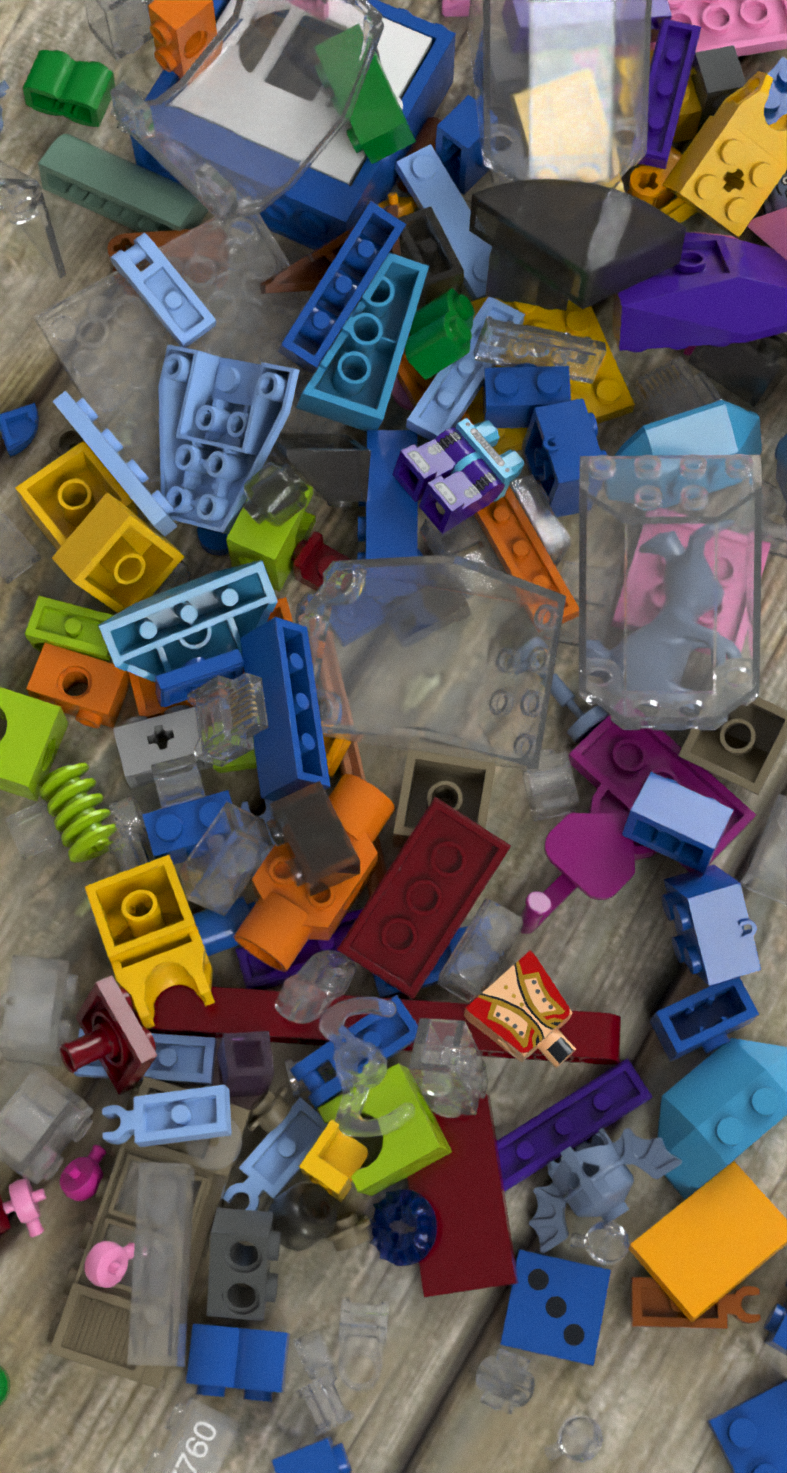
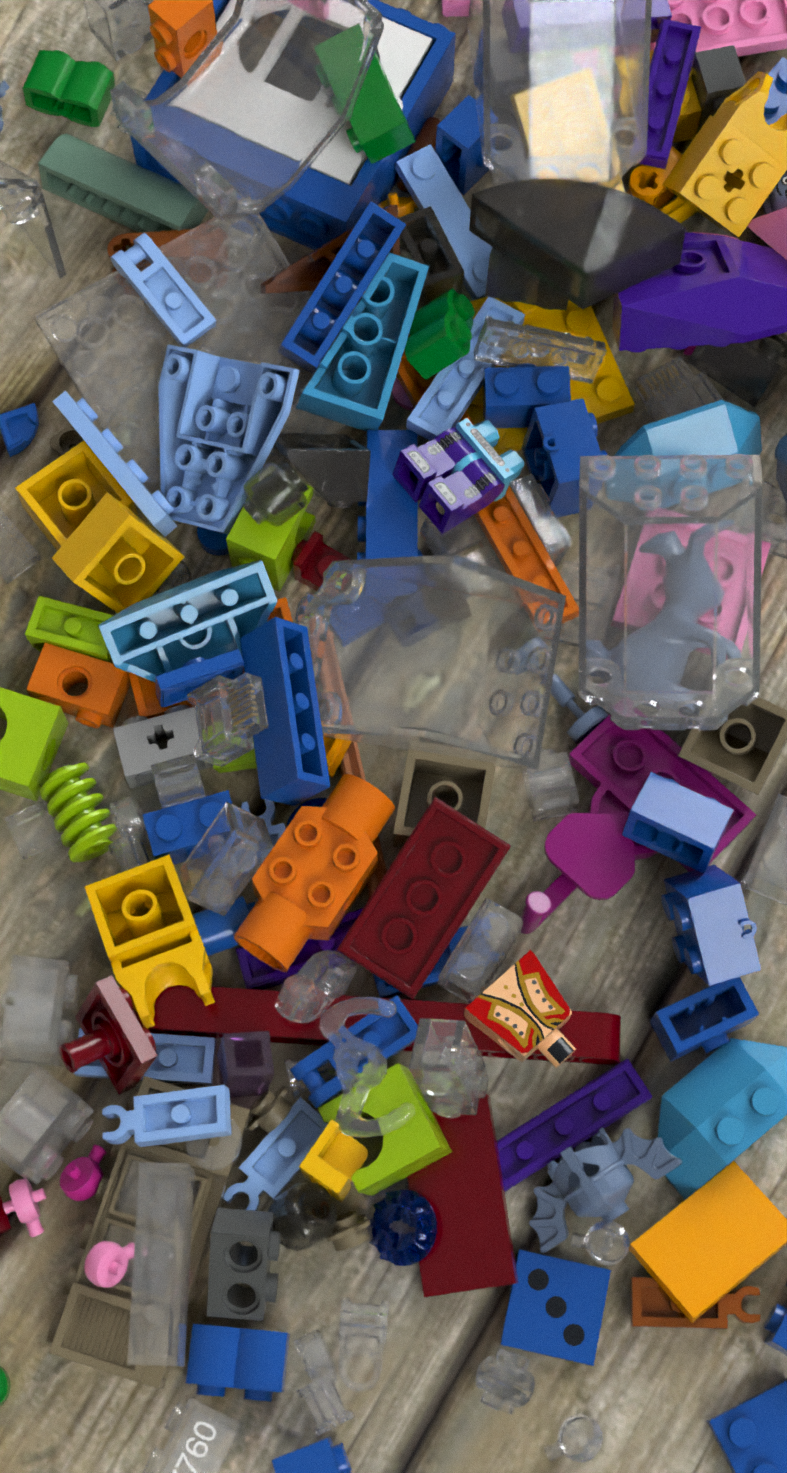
(313, 838): clear smoke brick -> none

